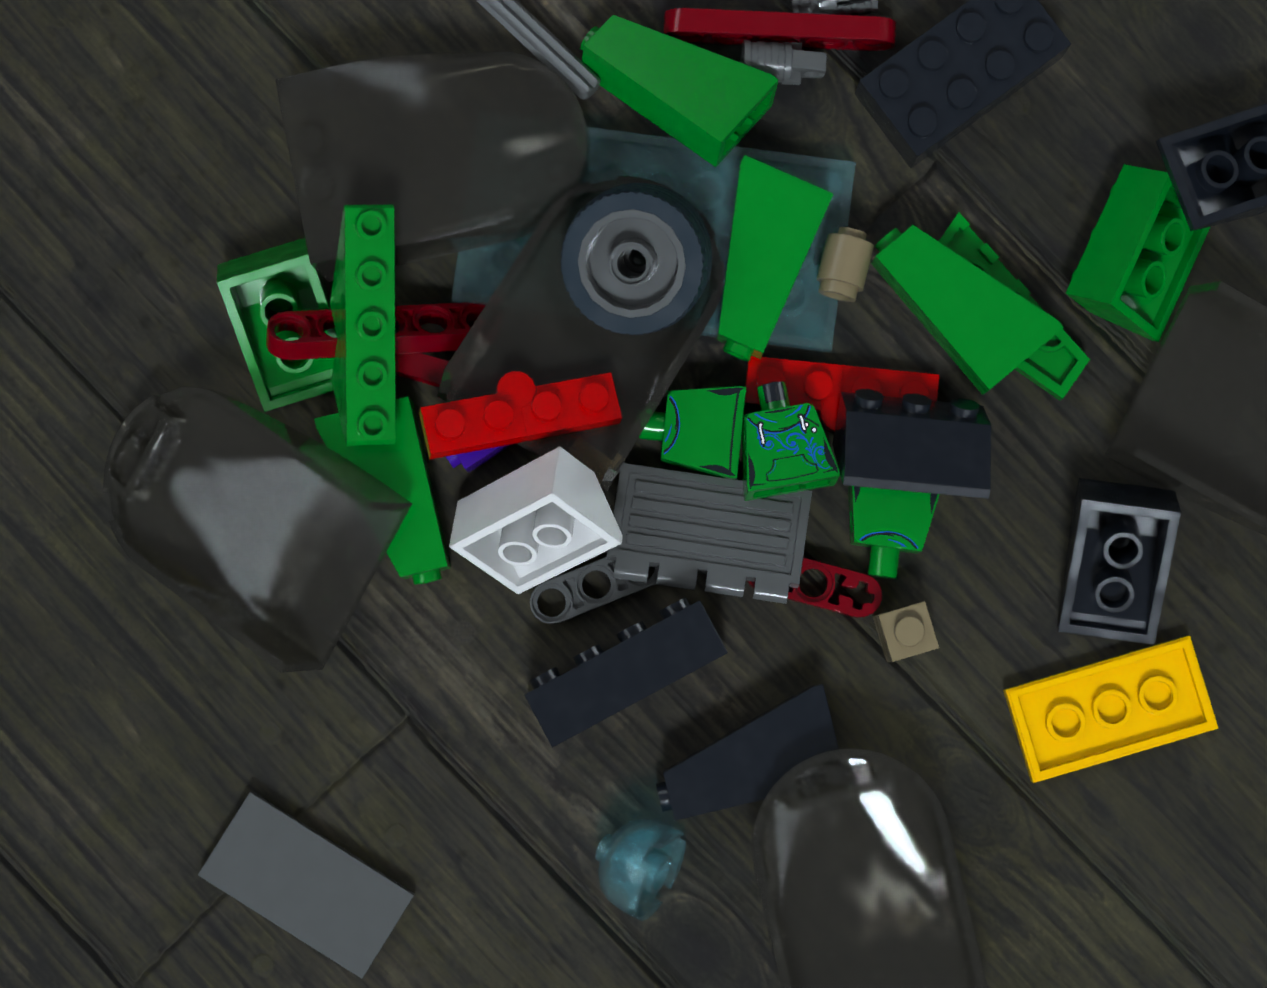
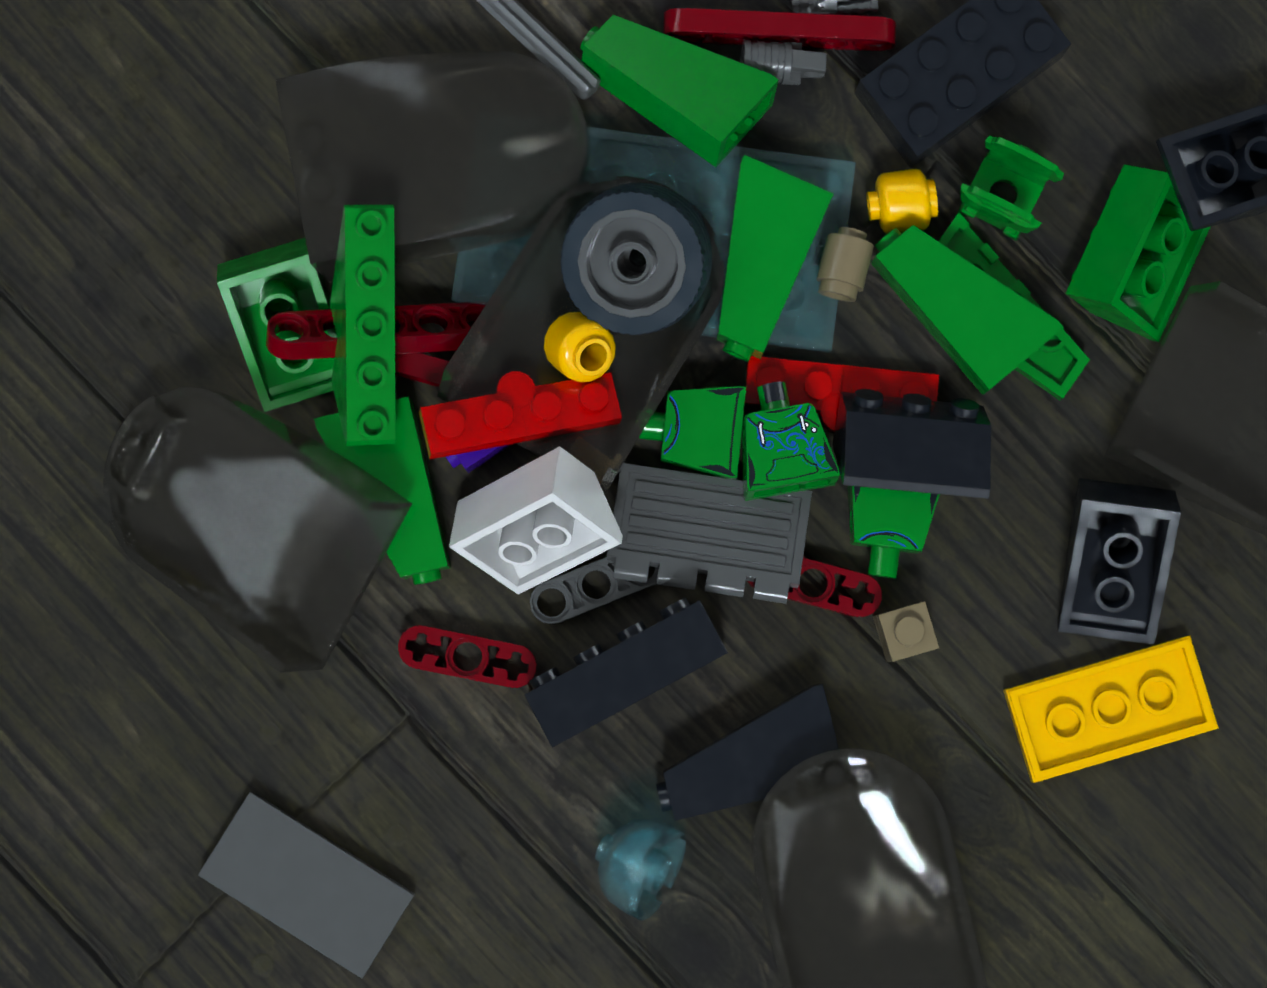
(430, 661): none -> dark red beam
(579, 347): none -> yellow head
(903, 200): none -> yellow head
(1023, 171): none -> green piece

